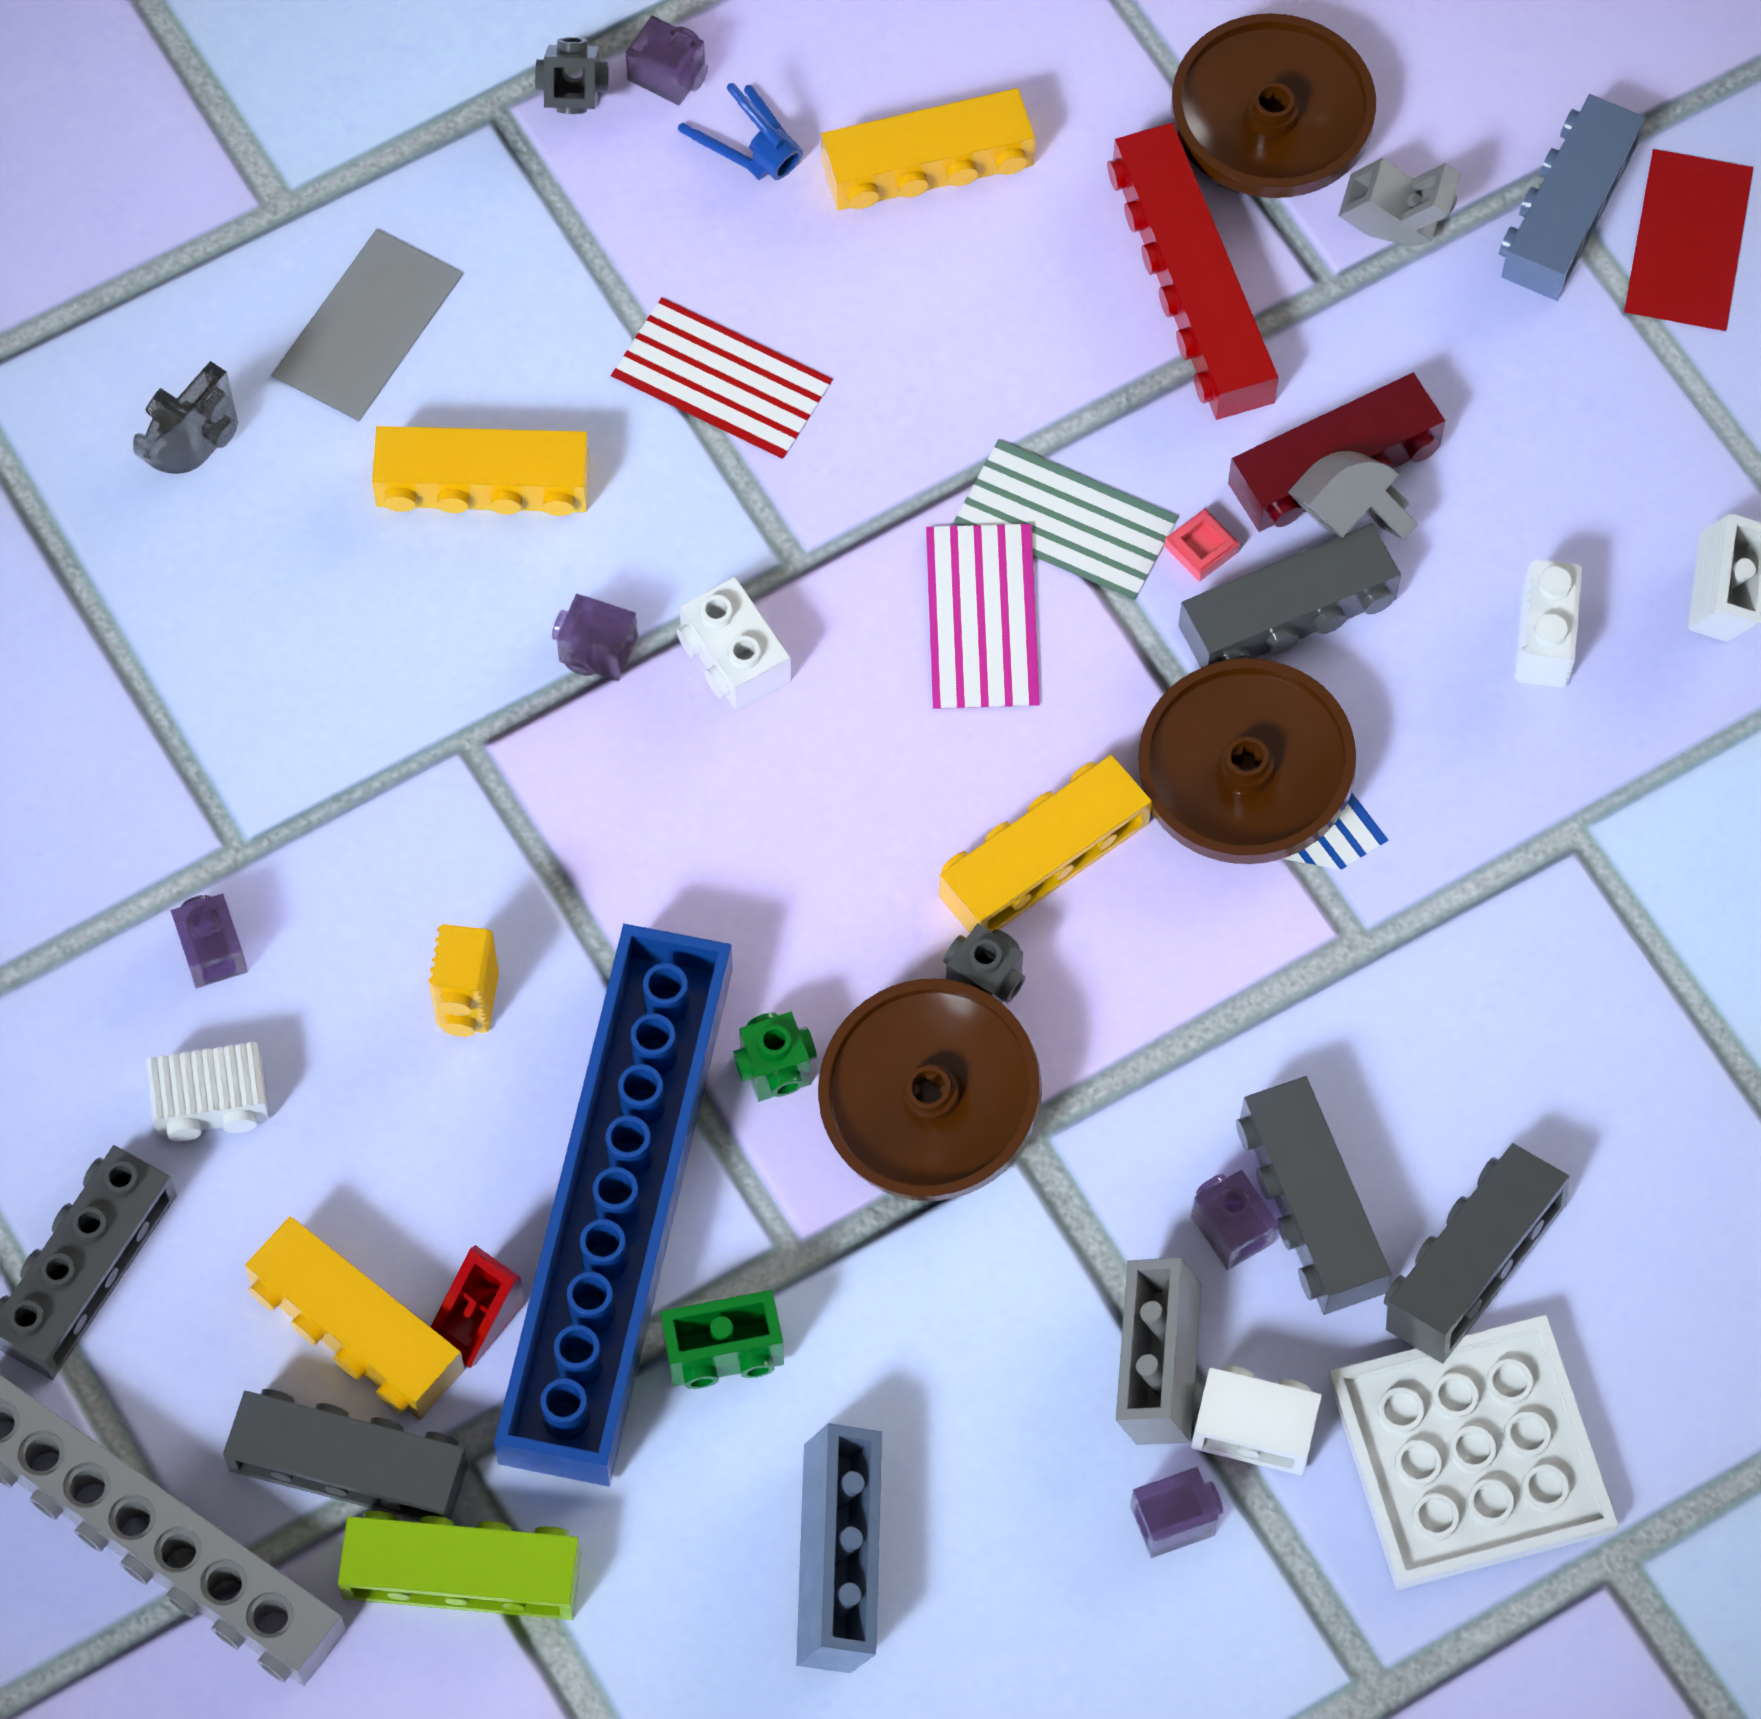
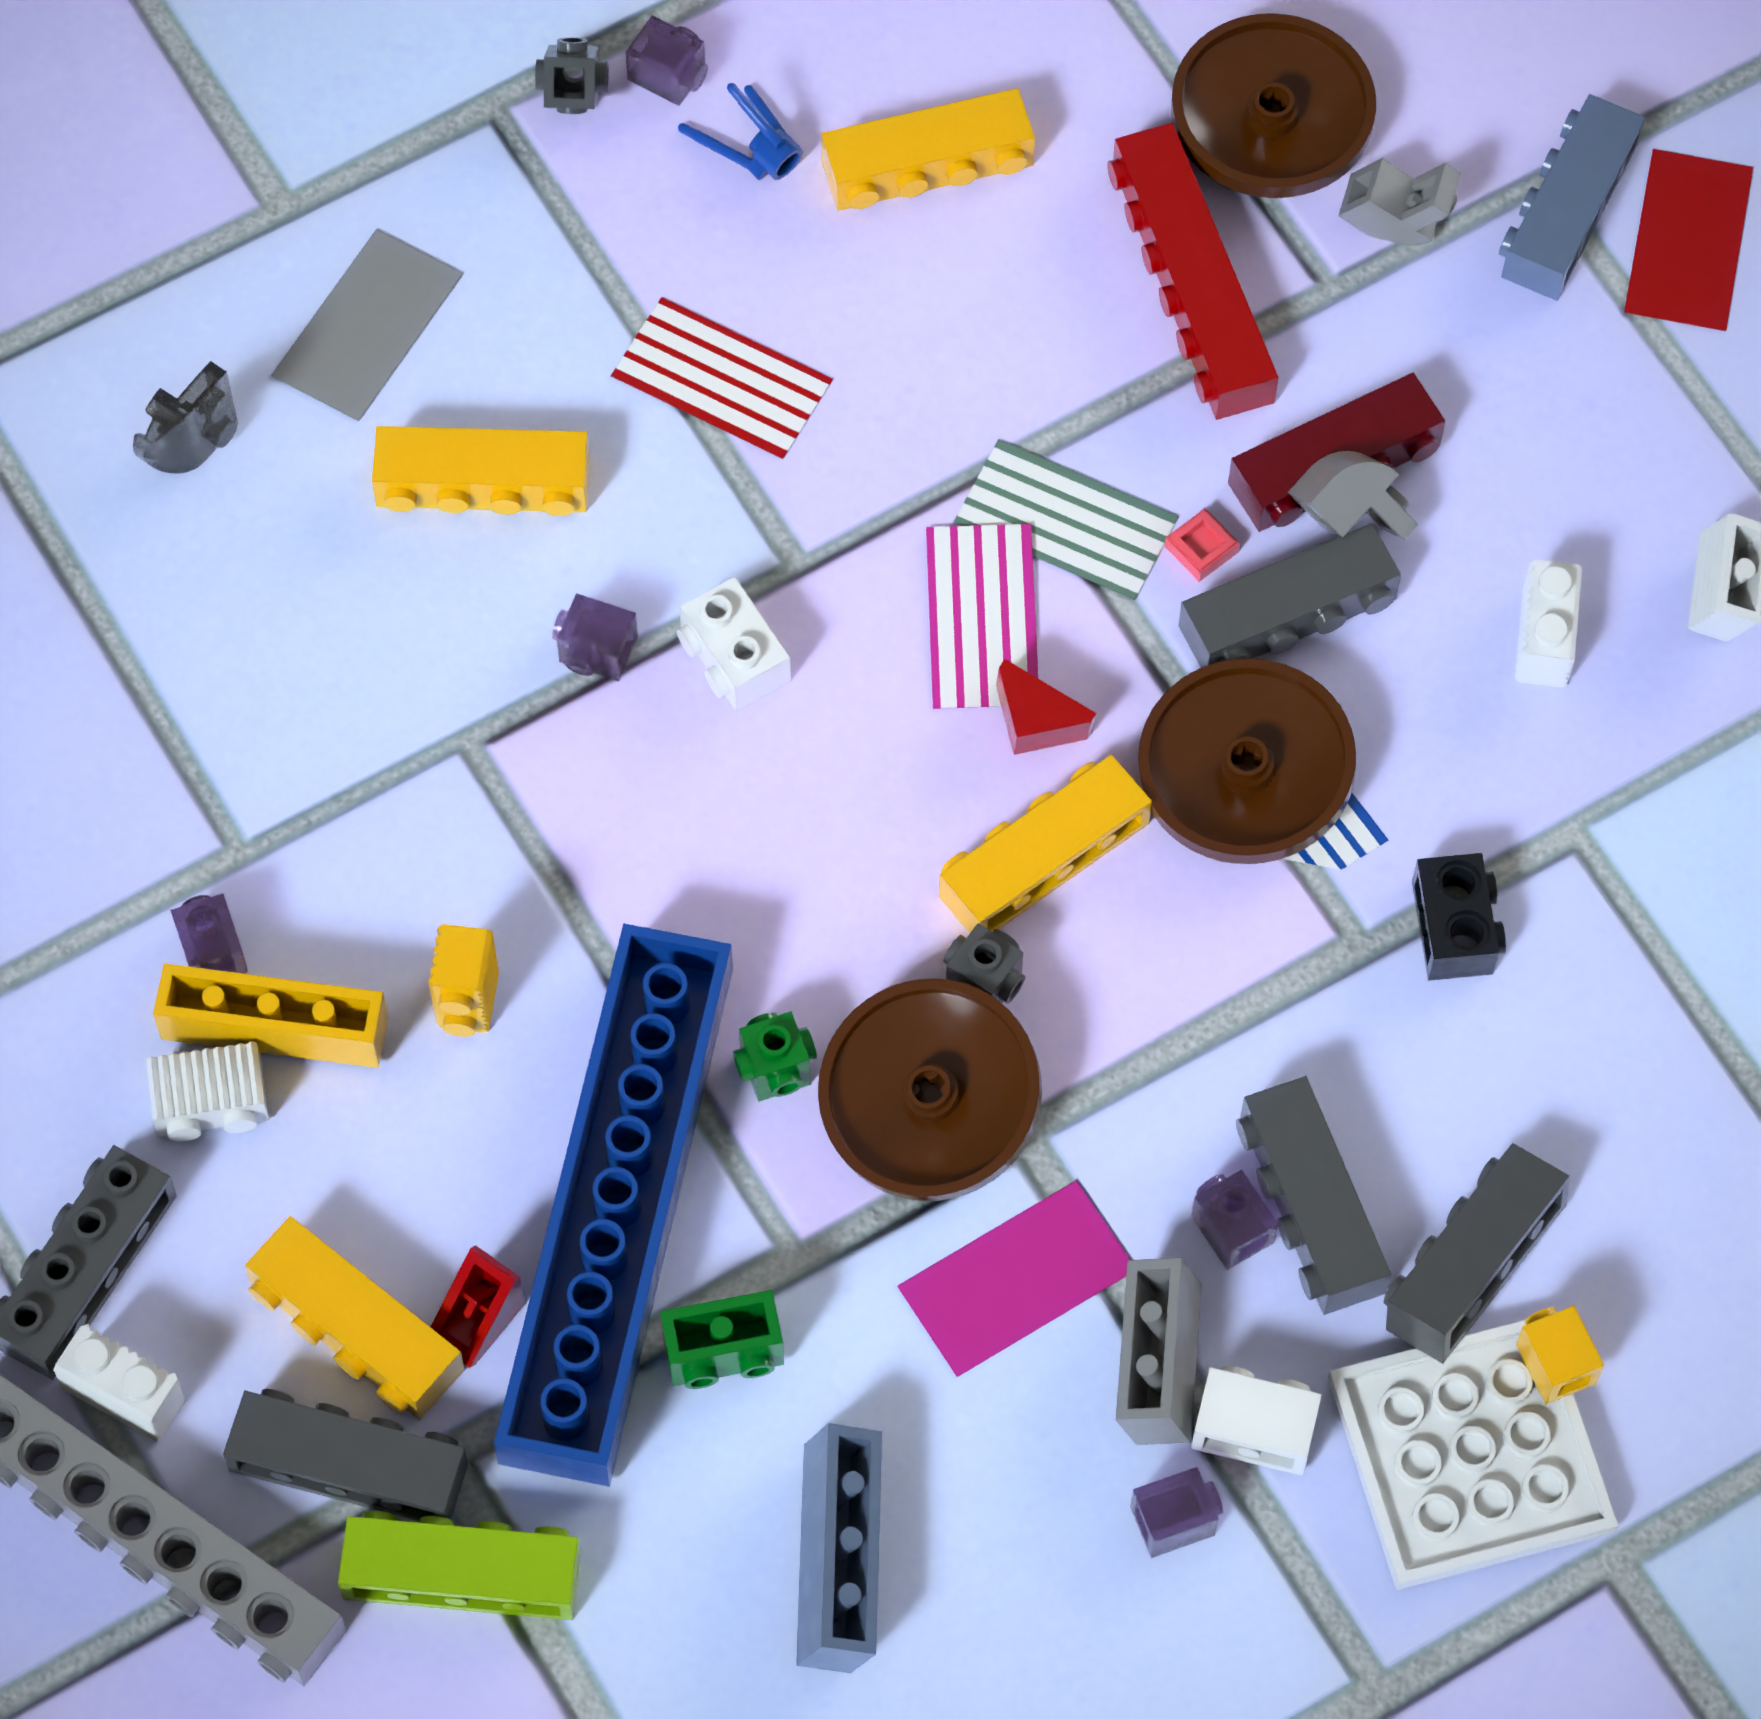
(120, 1383): none -> white brick
(274, 1012): none -> yellow brick
(1016, 1278): none -> dark pink sticker
(1038, 713): none -> red slope
(1447, 916): none -> black brick
(1559, 1353): none -> yellow brick

